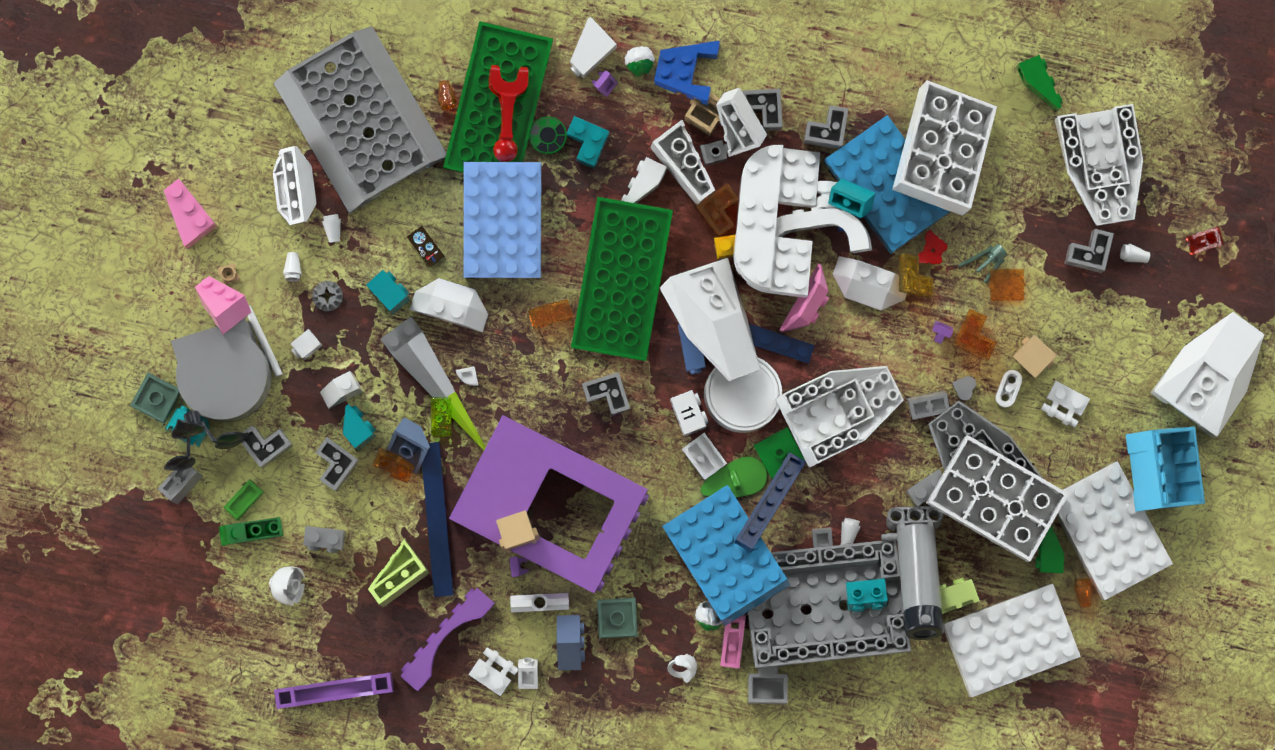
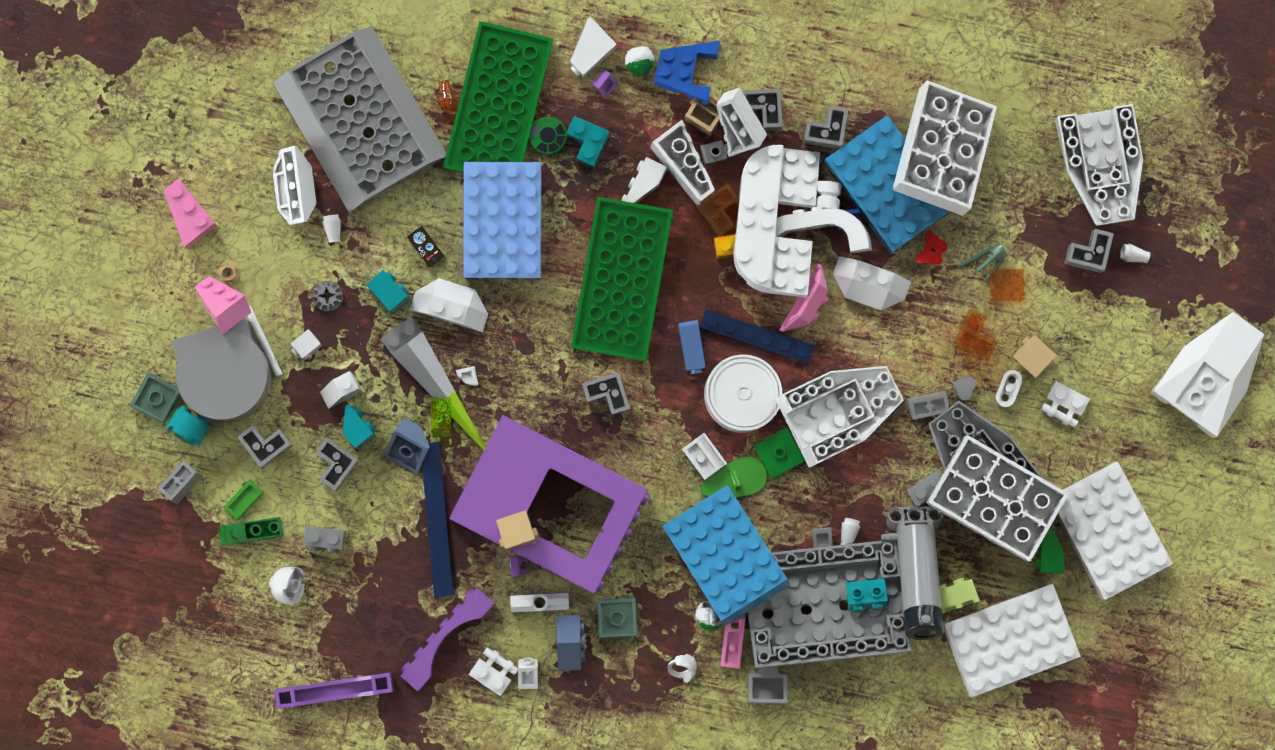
(193, 426): black plant -> none
(292, 267): white cone -> none
(396, 465): clear orange slope -> none
(398, 575): yellowish green wedge -> none
(505, 148): red piece -> none
(550, 313): clear orange slope -> none
(688, 413): white brick -> none
(714, 317): white wedge -> none
(770, 502): dark blue plate -> none
(851, 198): teal brick -> none
(909, 278): clear yellow plate -> none
(941, 331): medium lavender tile -> none
(1036, 78): green slope -> none
(1083, 590): clear orange cone -> none
(1165, 468): medium azure container -> none
(1205, 241): clear red slope -> none

